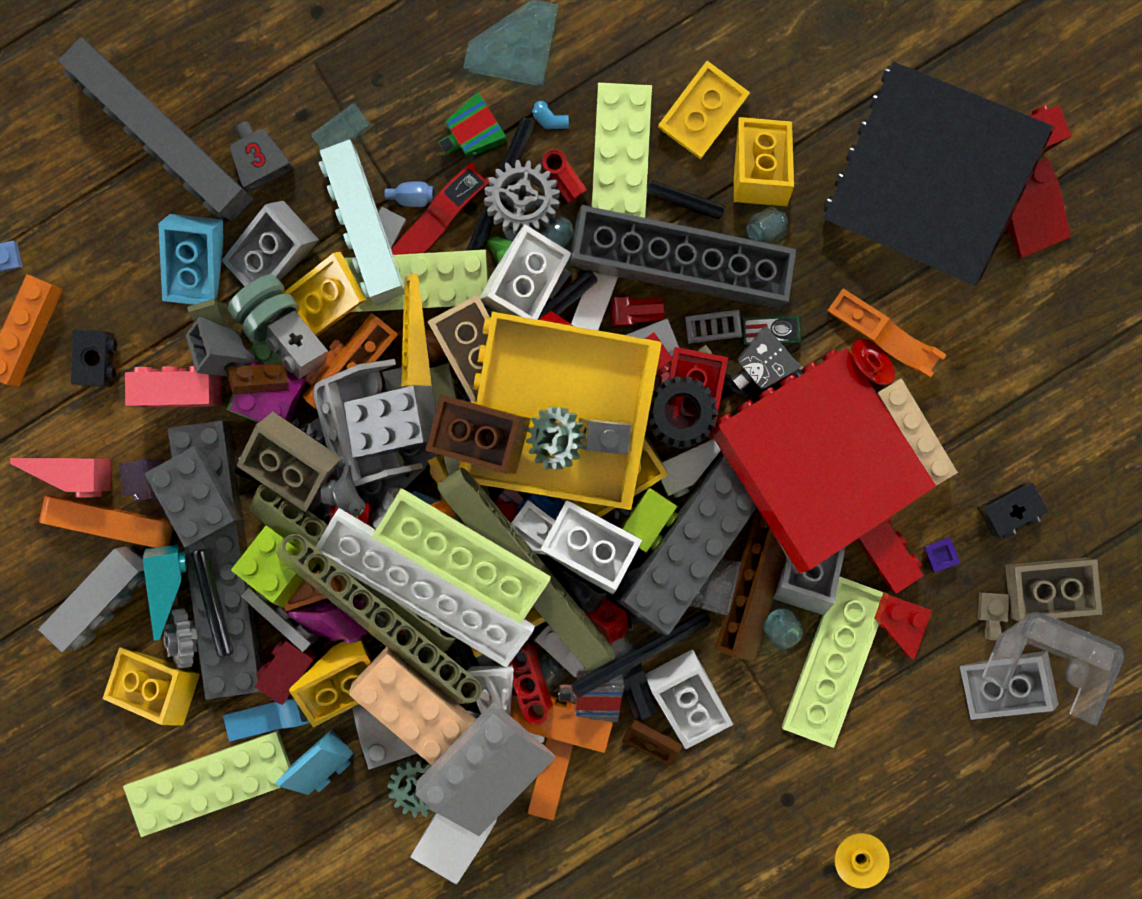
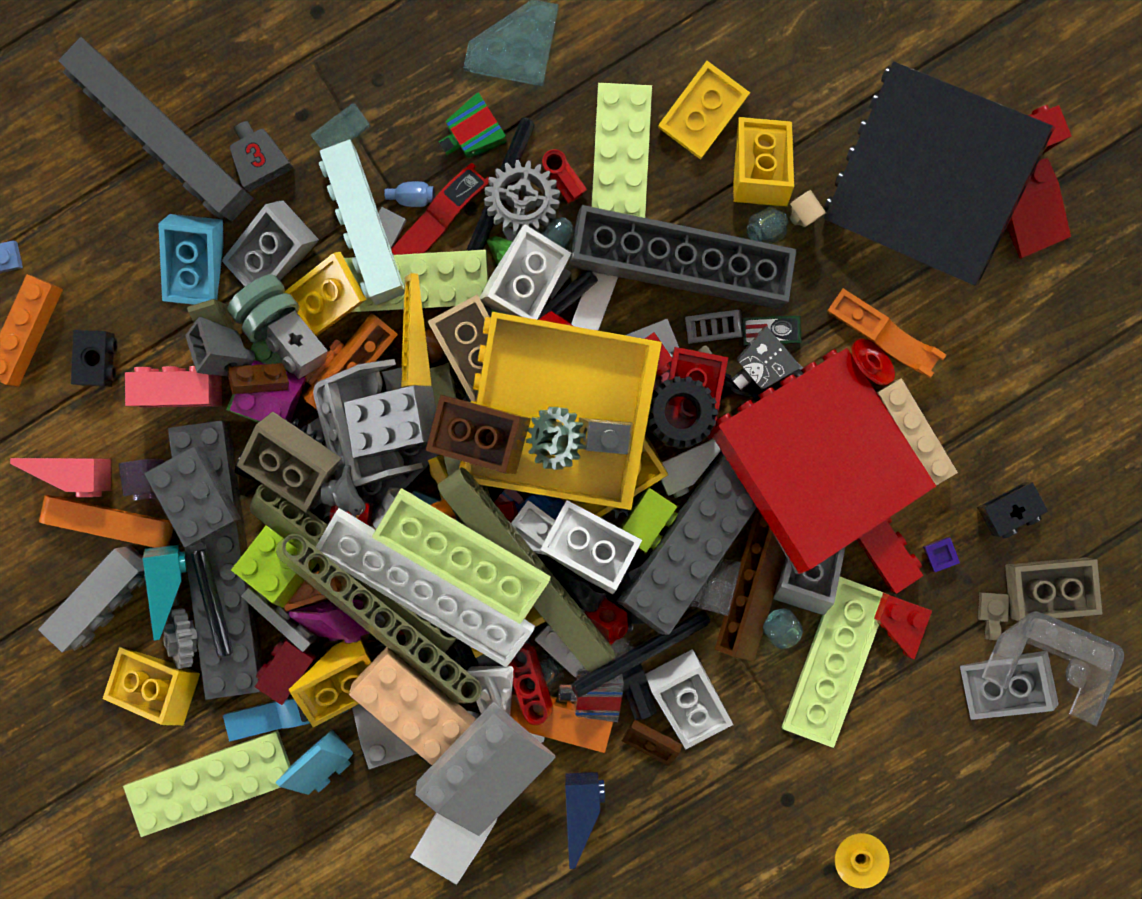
(406, 793): sand green gear -> none
(547, 118): dark azure arm -> none
(550, 781): orange tile -> none
(583, 802): none -> dark blue slope
(629, 311): red piece -> none
(685, 199): black axle -> none
(806, 209): none -> tan piece

